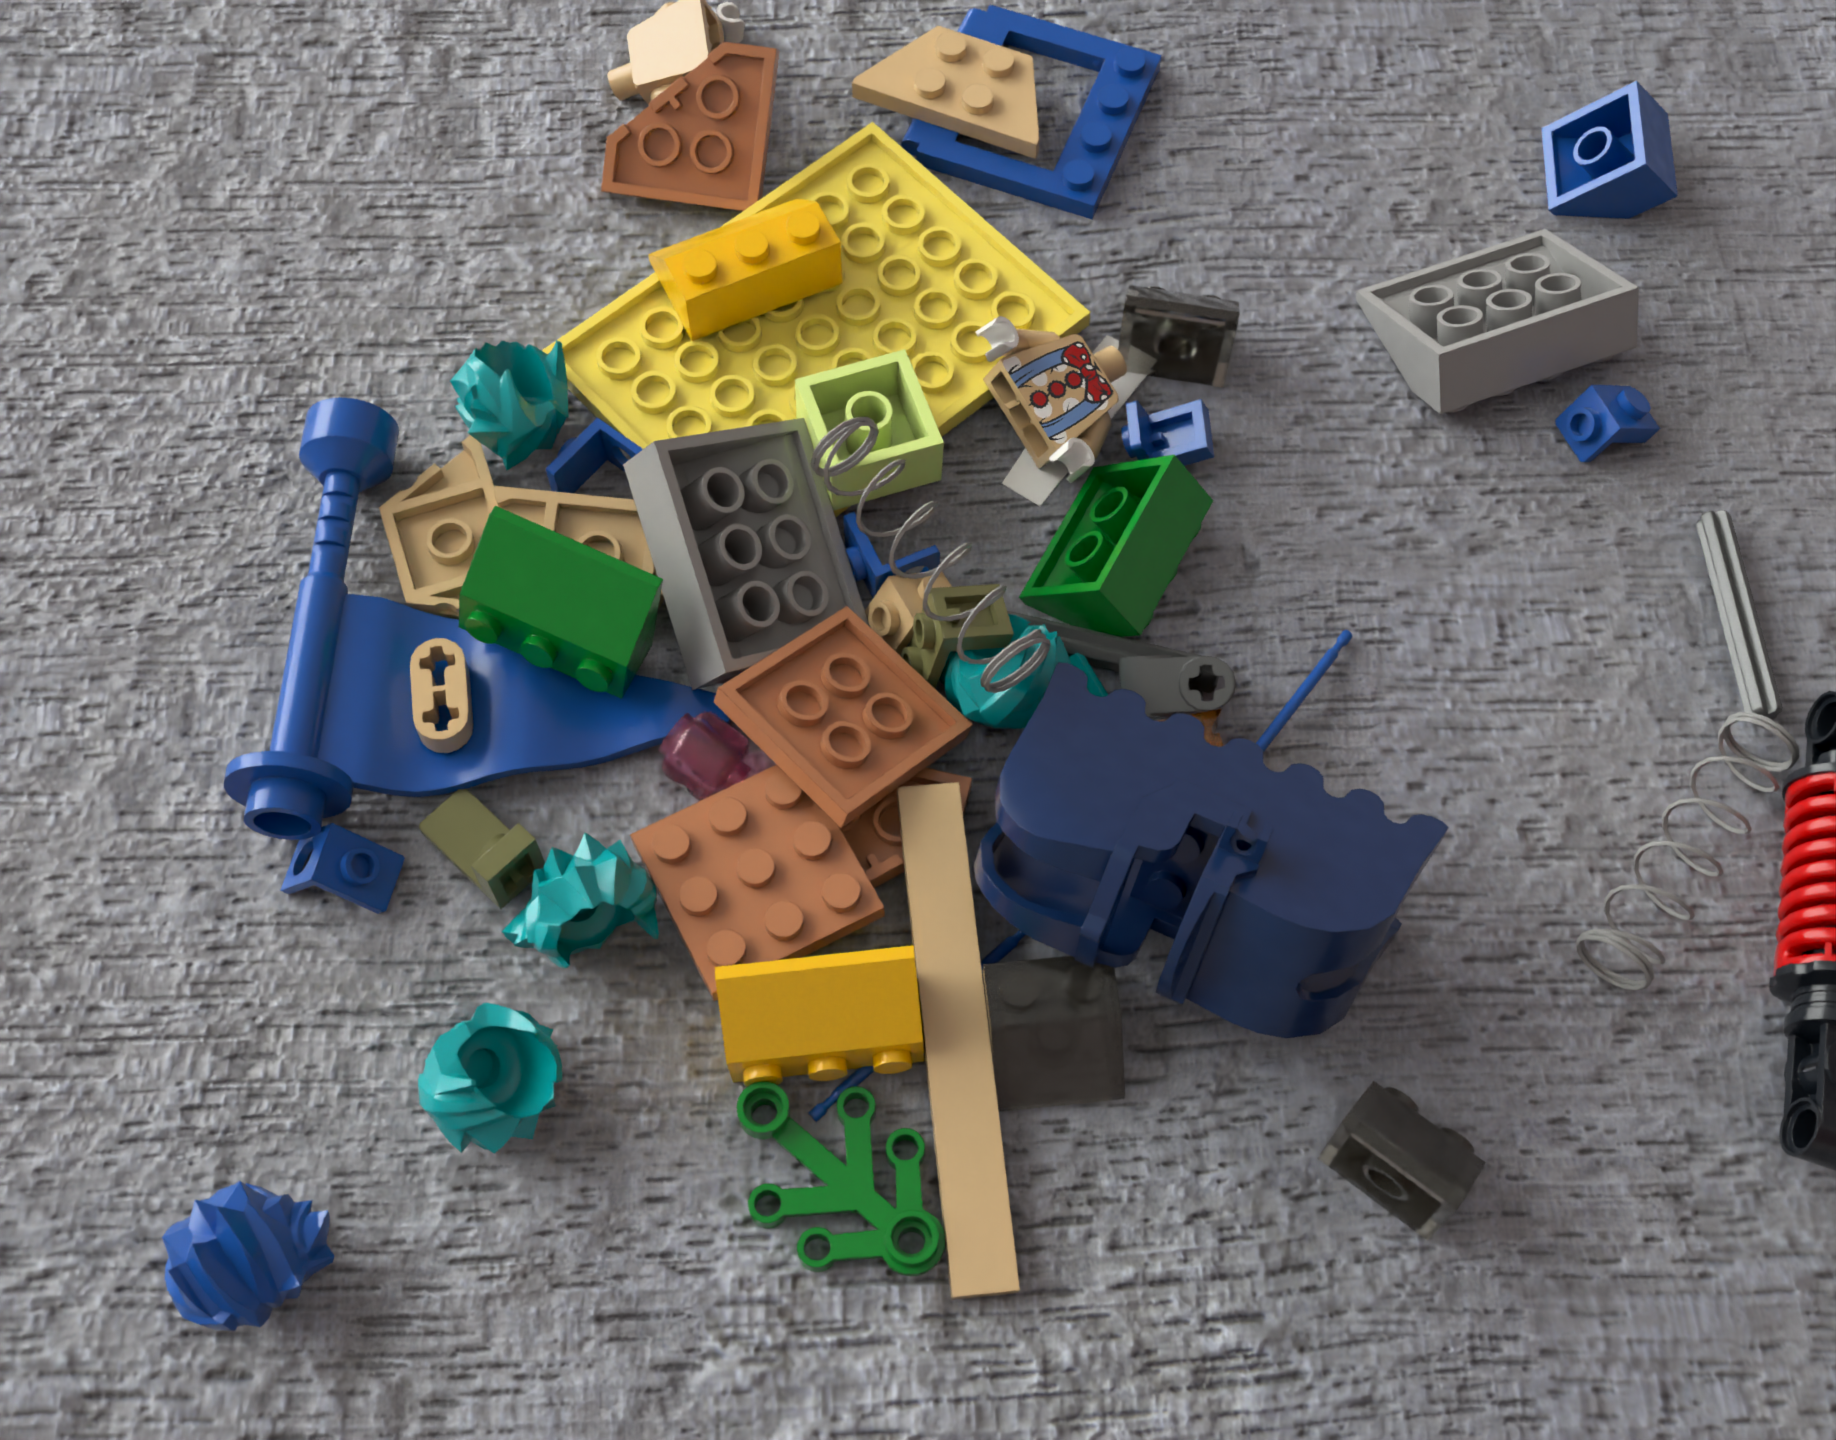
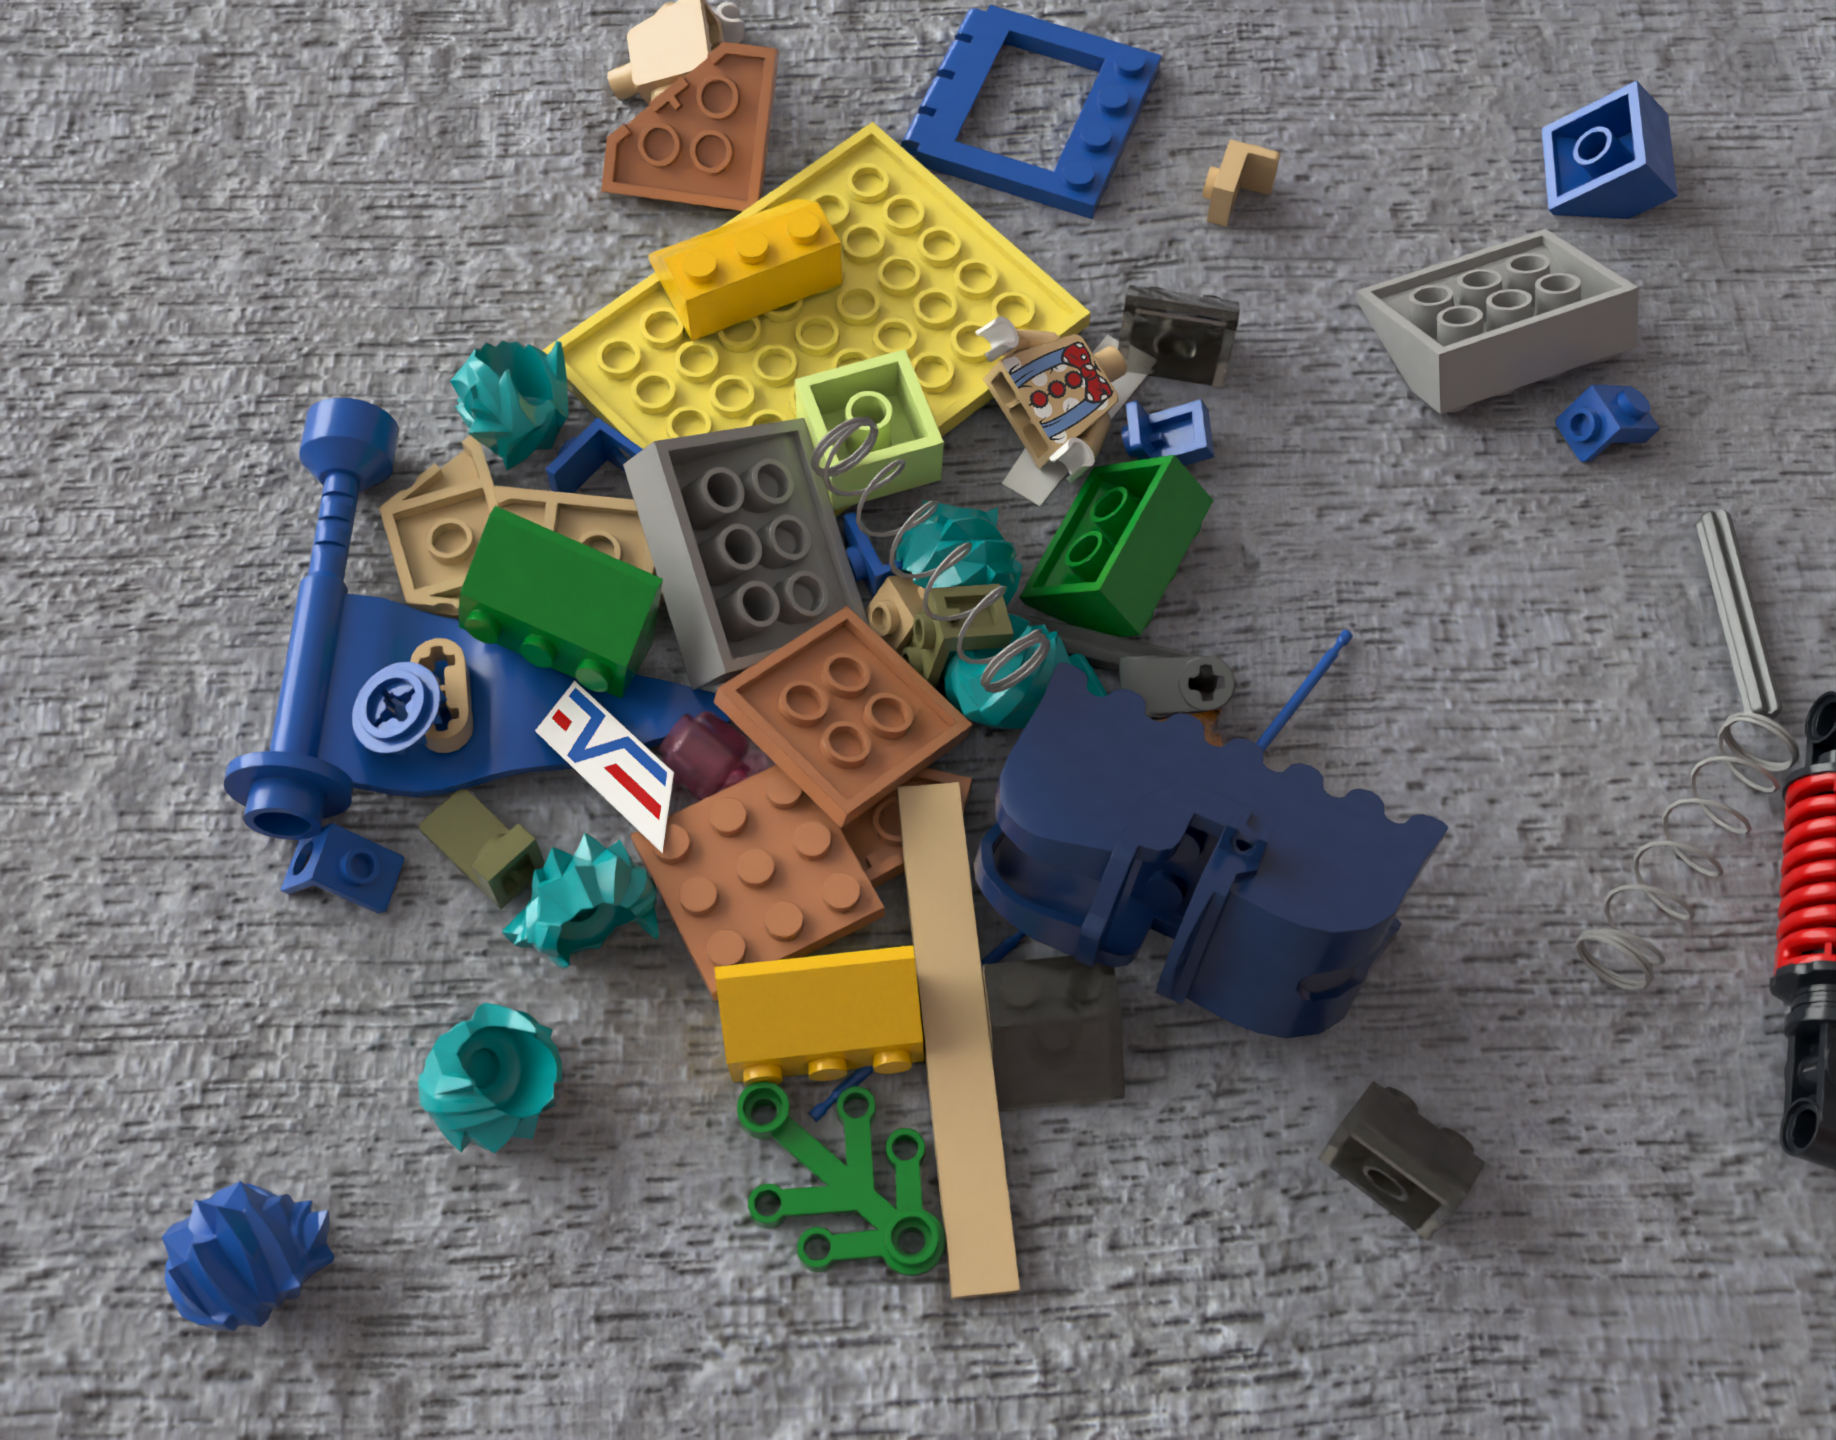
(375, 715): none -> gear
(611, 761): none -> white sticker
(959, 87): tan wing -> none
(988, 562): none -> teal hair
(1241, 167): none -> tan bracket

